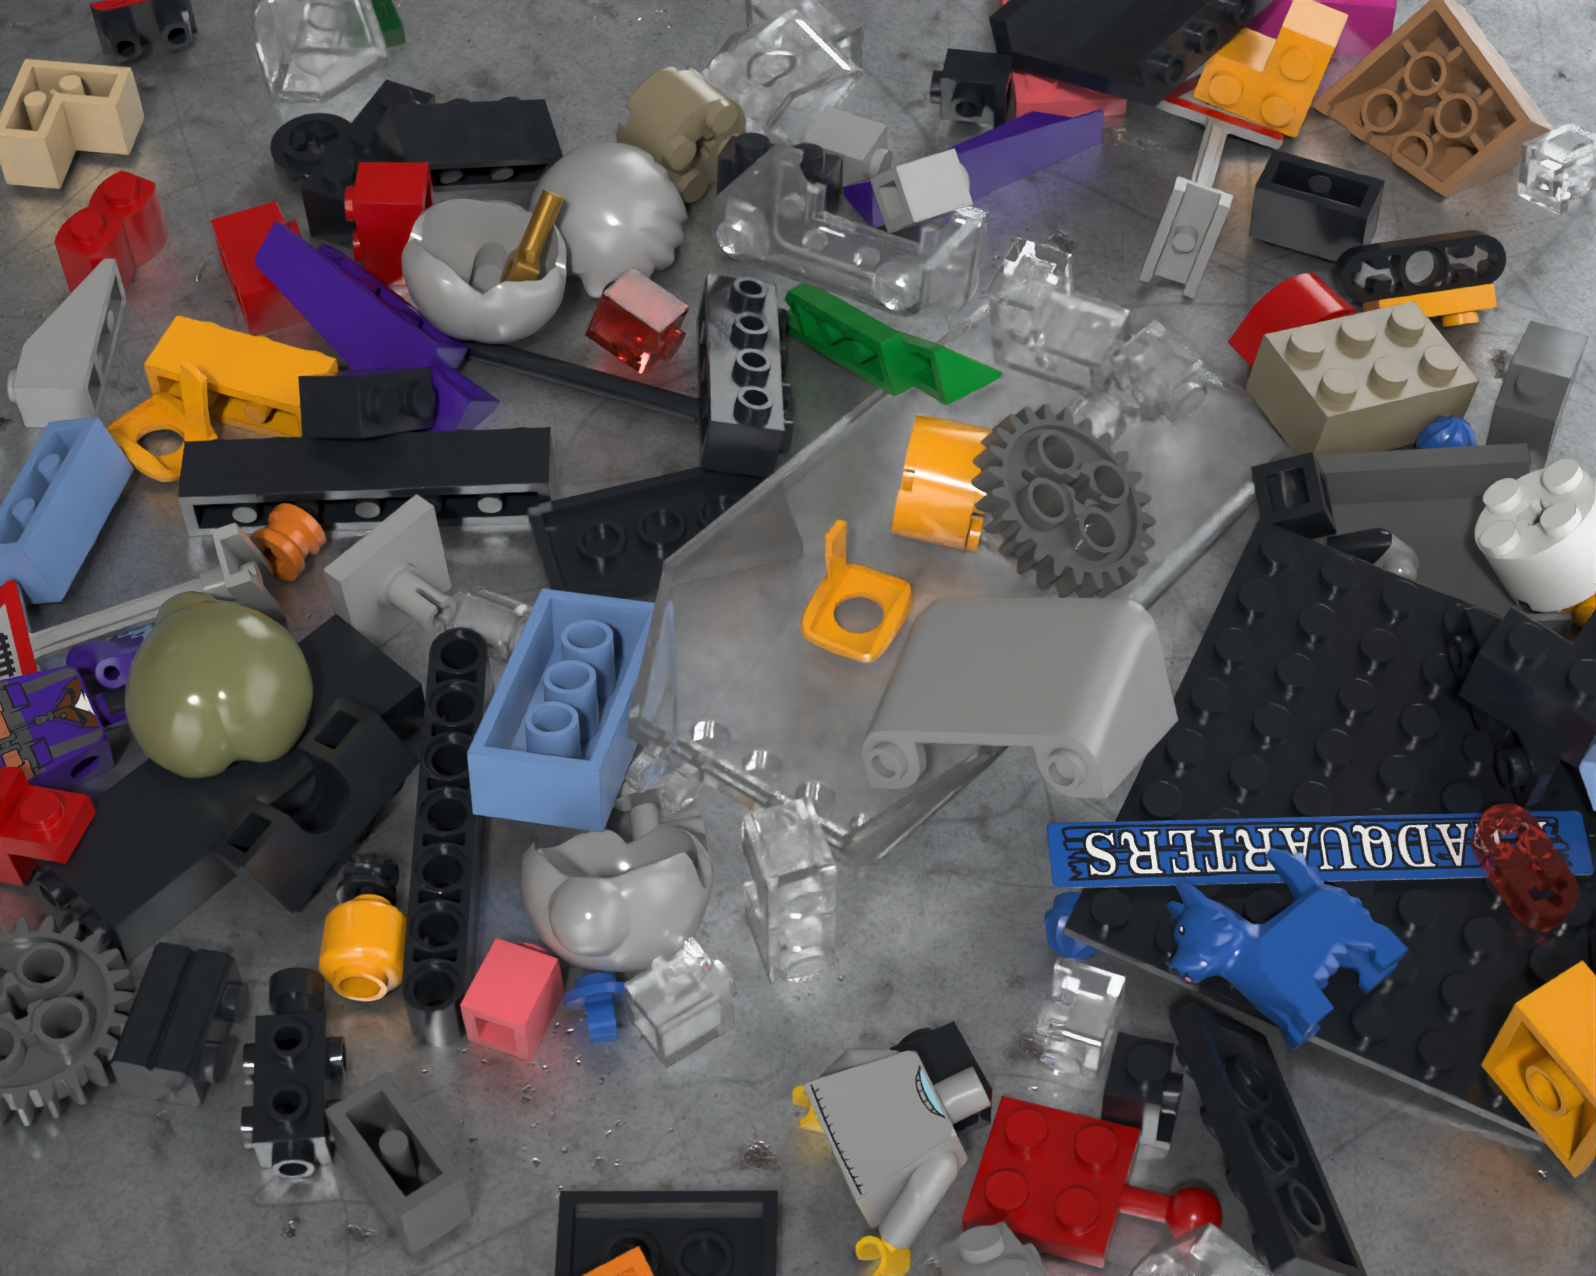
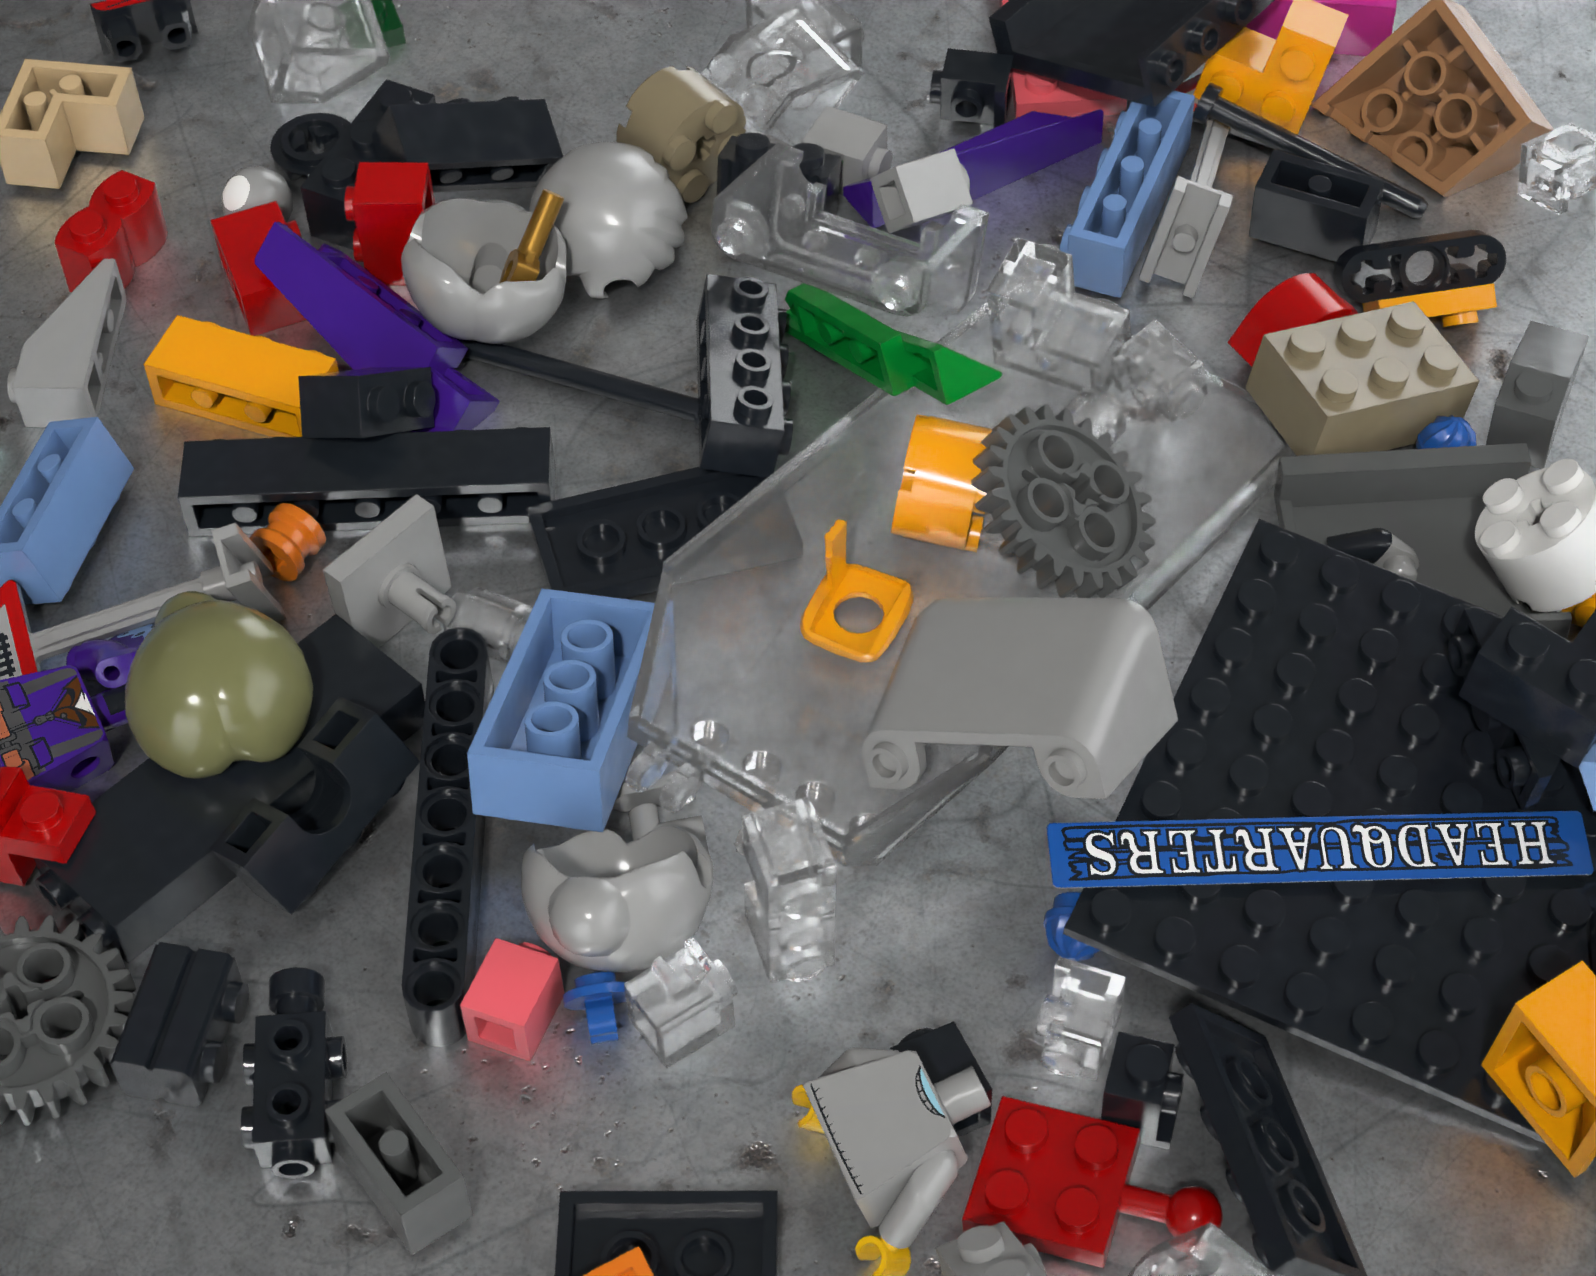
(166, 412): light orange piece -> none
(254, 188): none -> light grey piece
(363, 948): light orange head -> none
(367, 877): black bush -> none
(638, 321): clear red brick -> none
(1128, 193): none -> medium blue brick
(1281, 139): none -> black bar
(1290, 956): blue animal -> none
(1295, 496): black brick -> none
(1527, 865): clear red beam -> none

